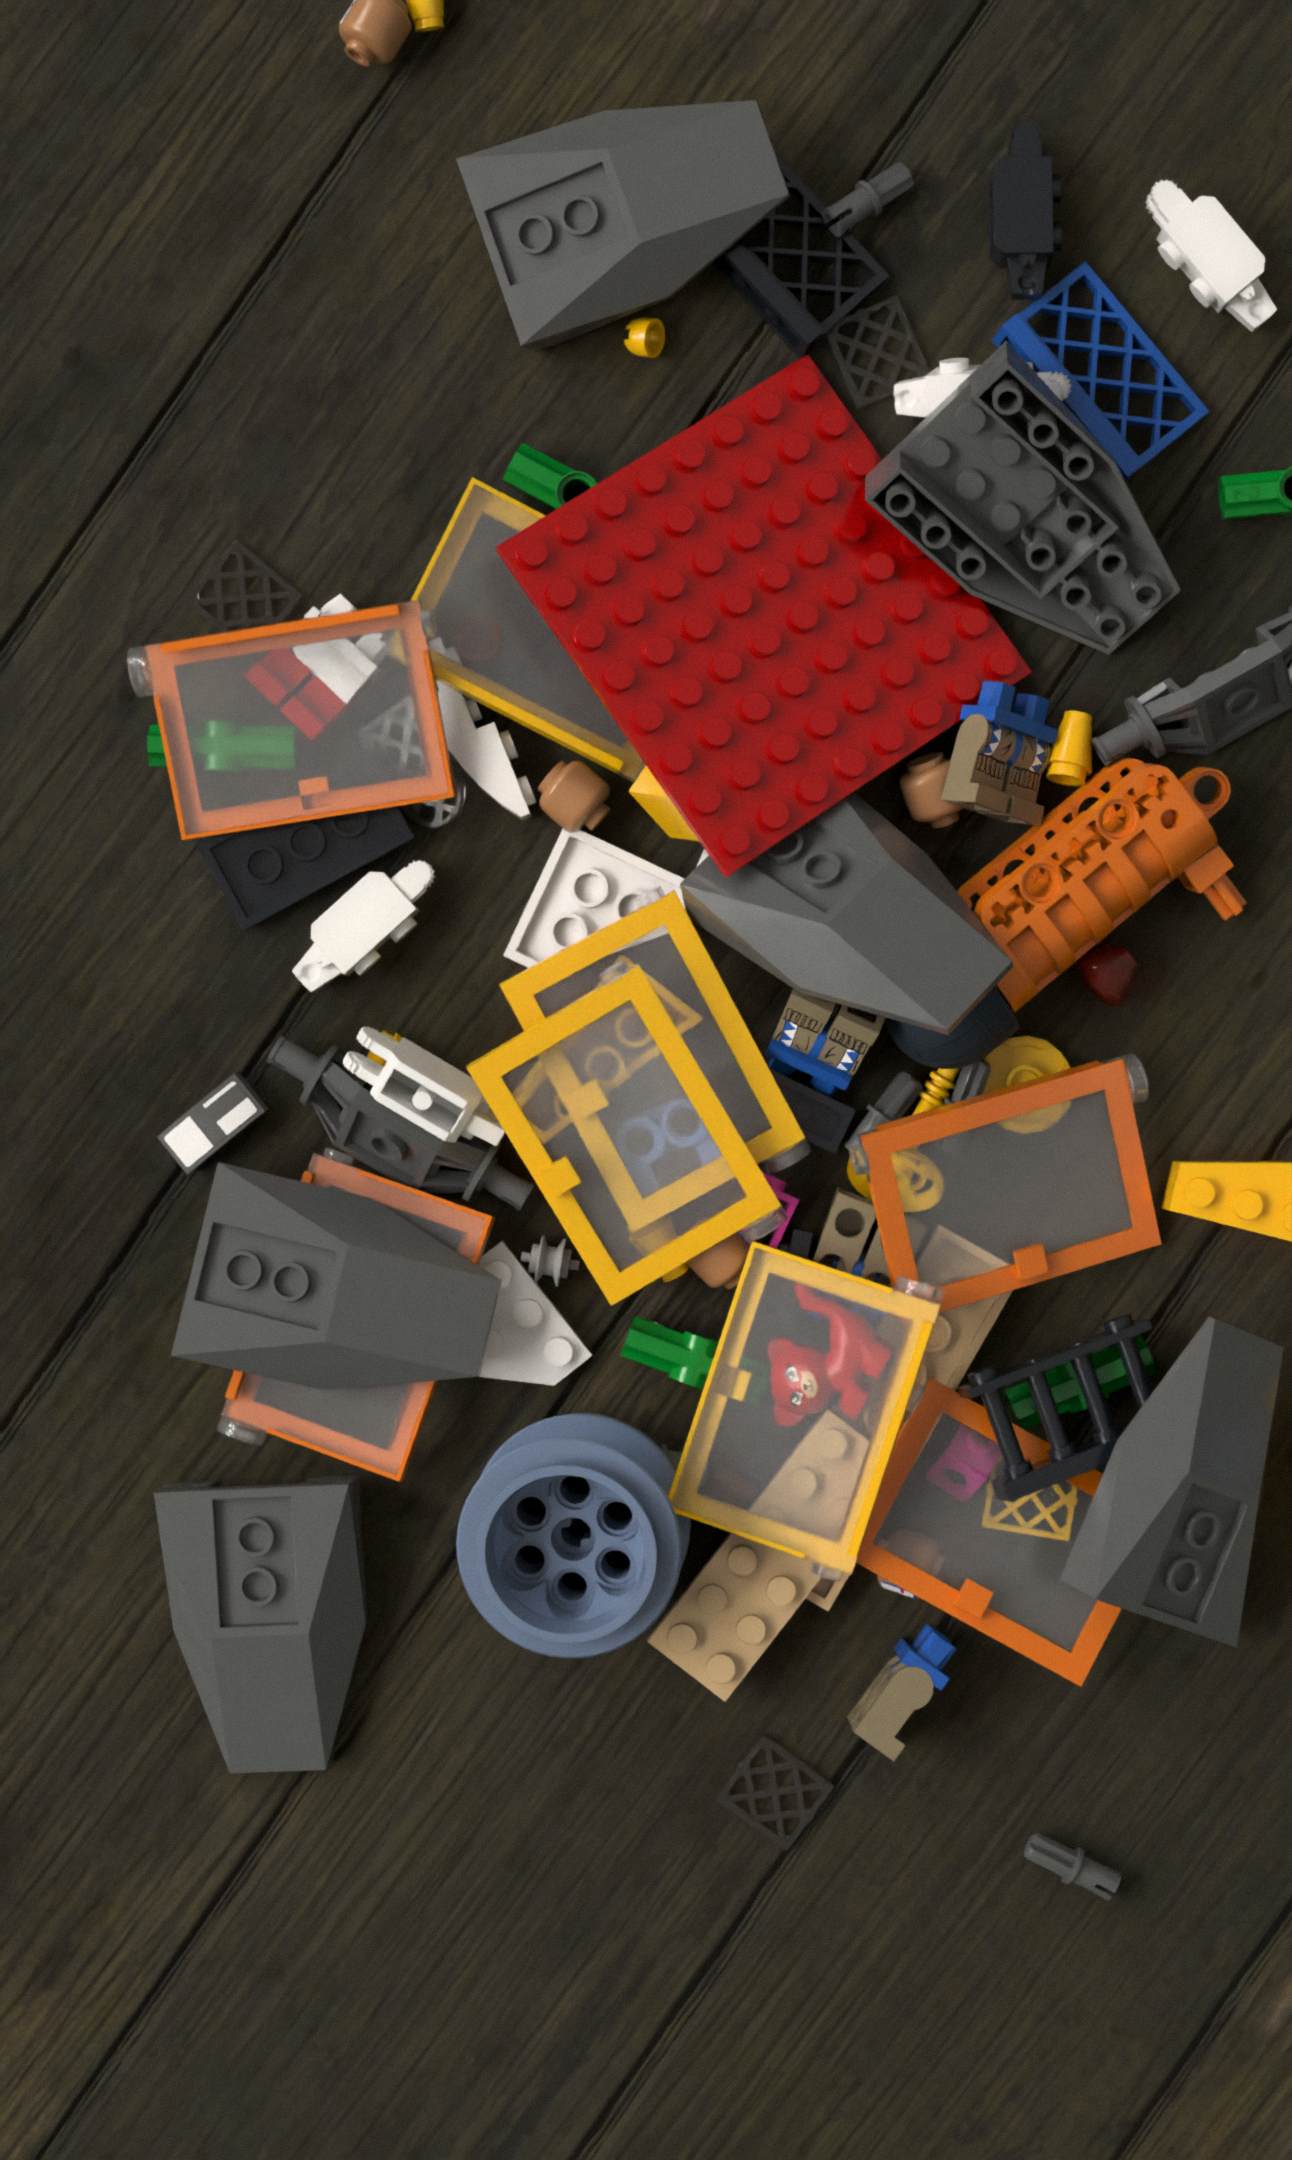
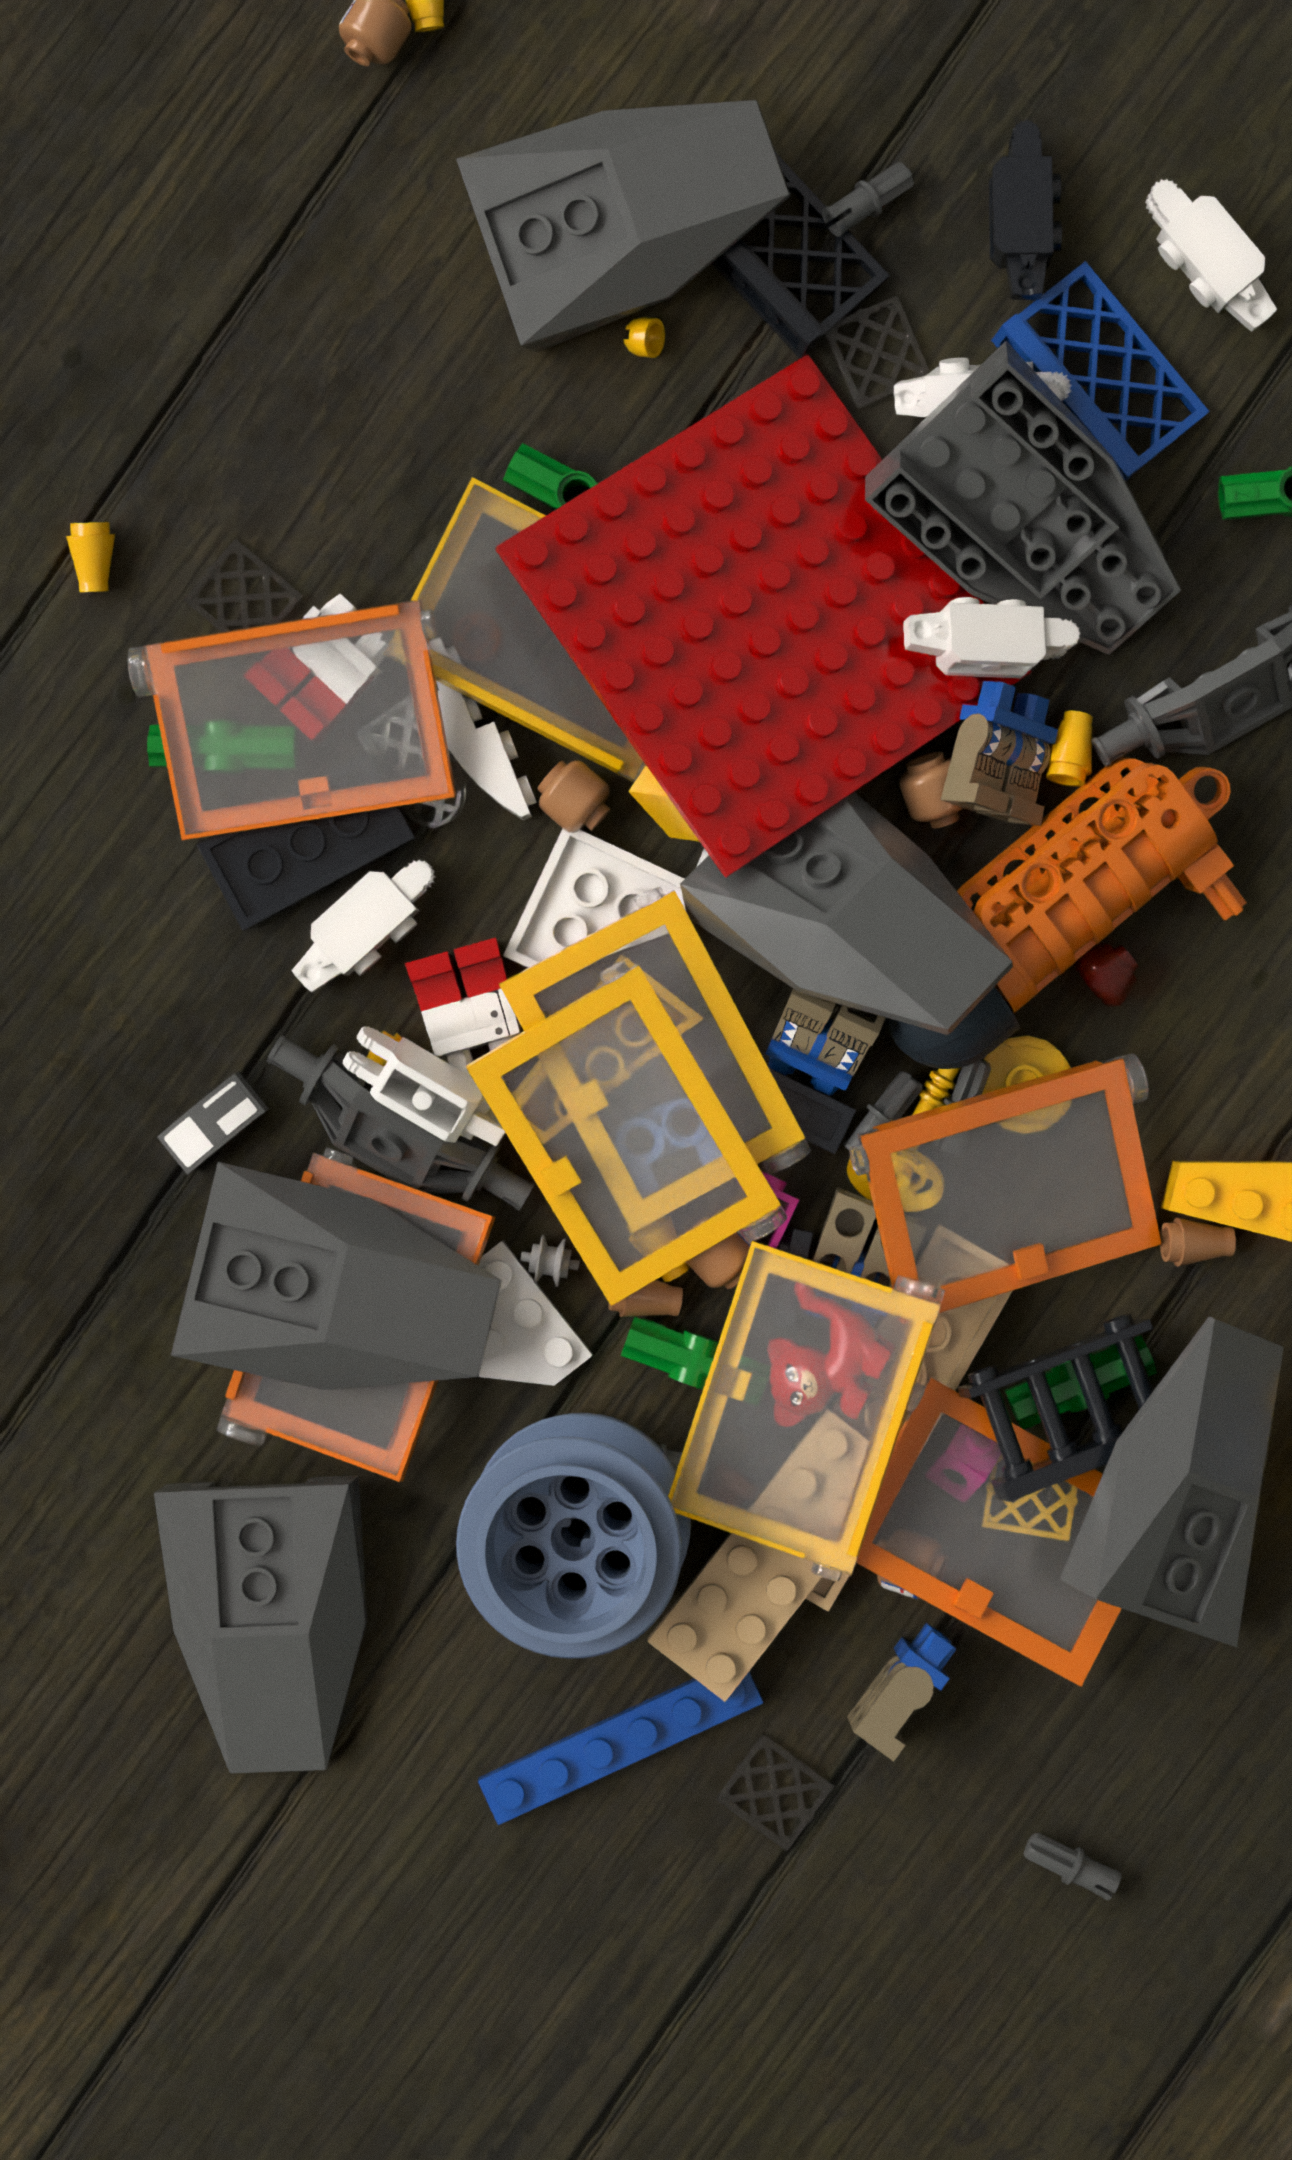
(92, 554): none -> yellow cone
(468, 1022): none -> hips
(611, 1746): none -> blue plate
(651, 1300): none -> medium nougat cone
(989, 638): none -> white hinge
(1193, 1242): none -> medium nougat cone

